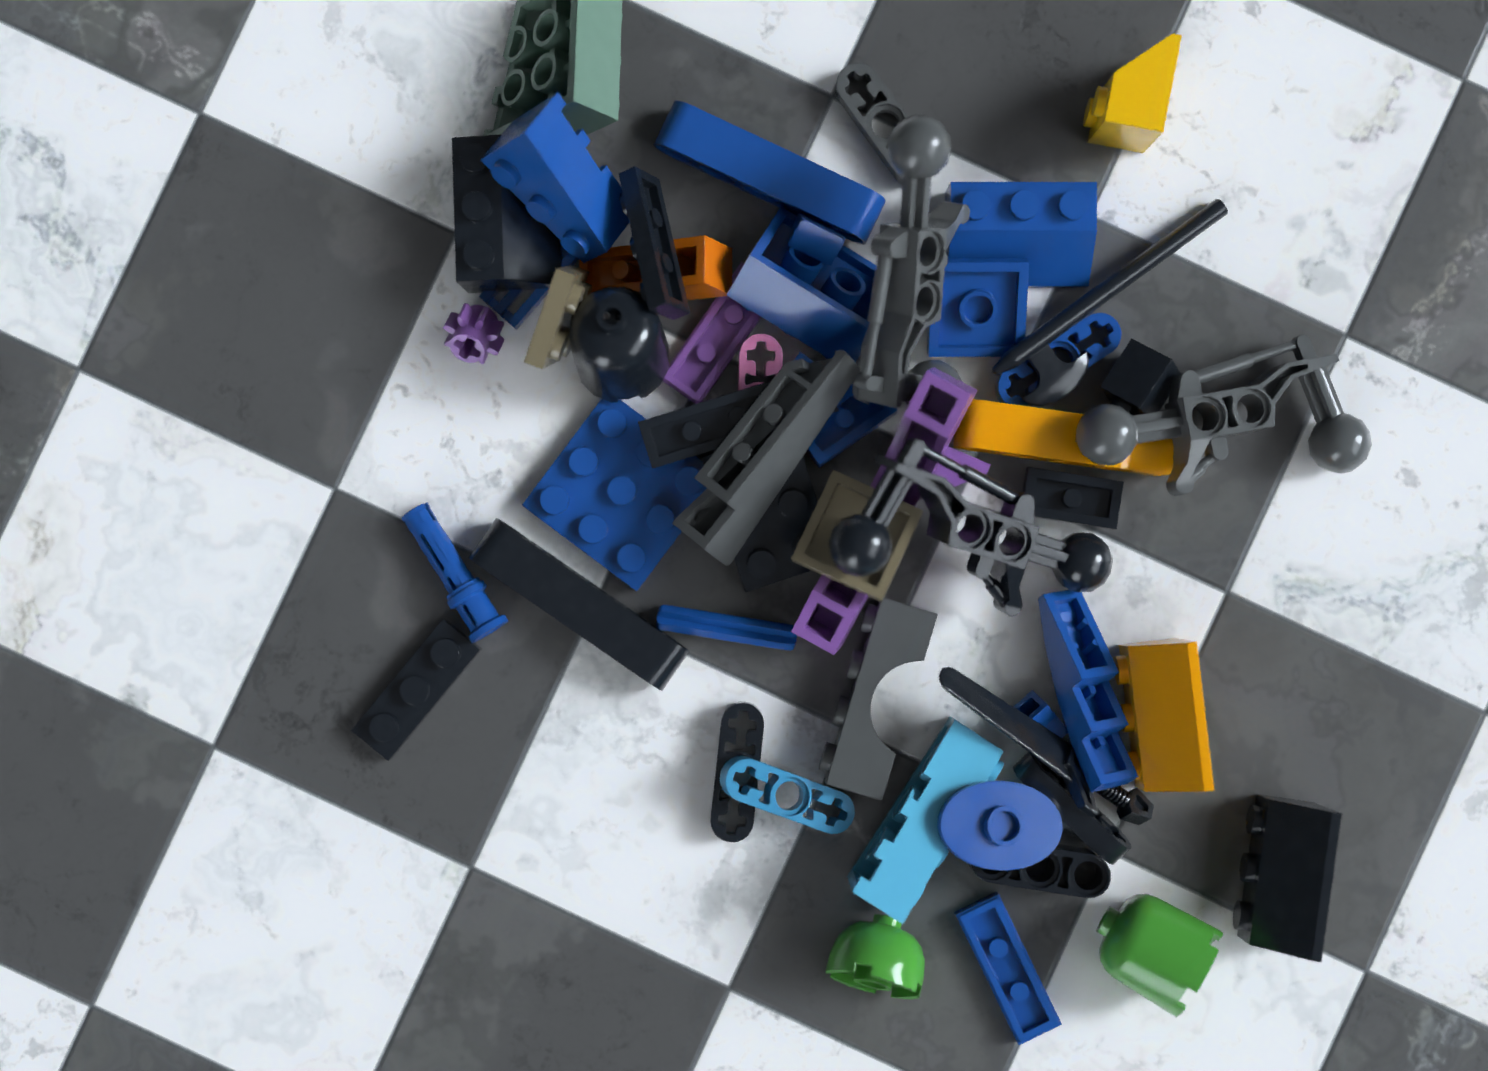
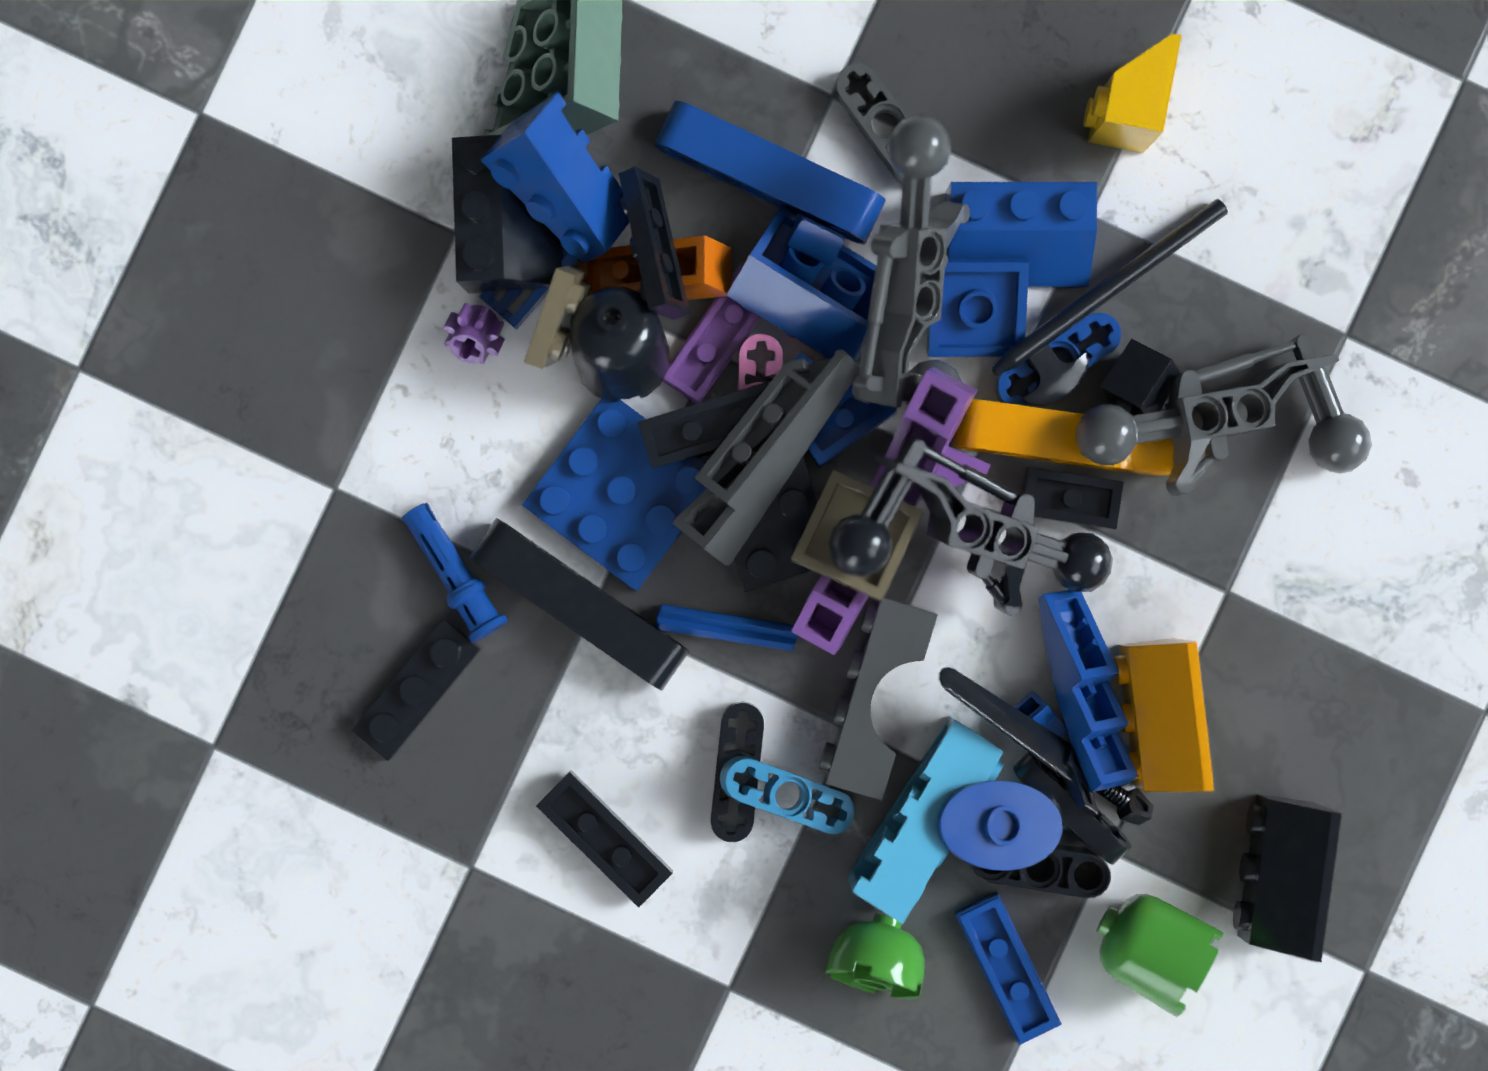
(604, 838): none -> black plate

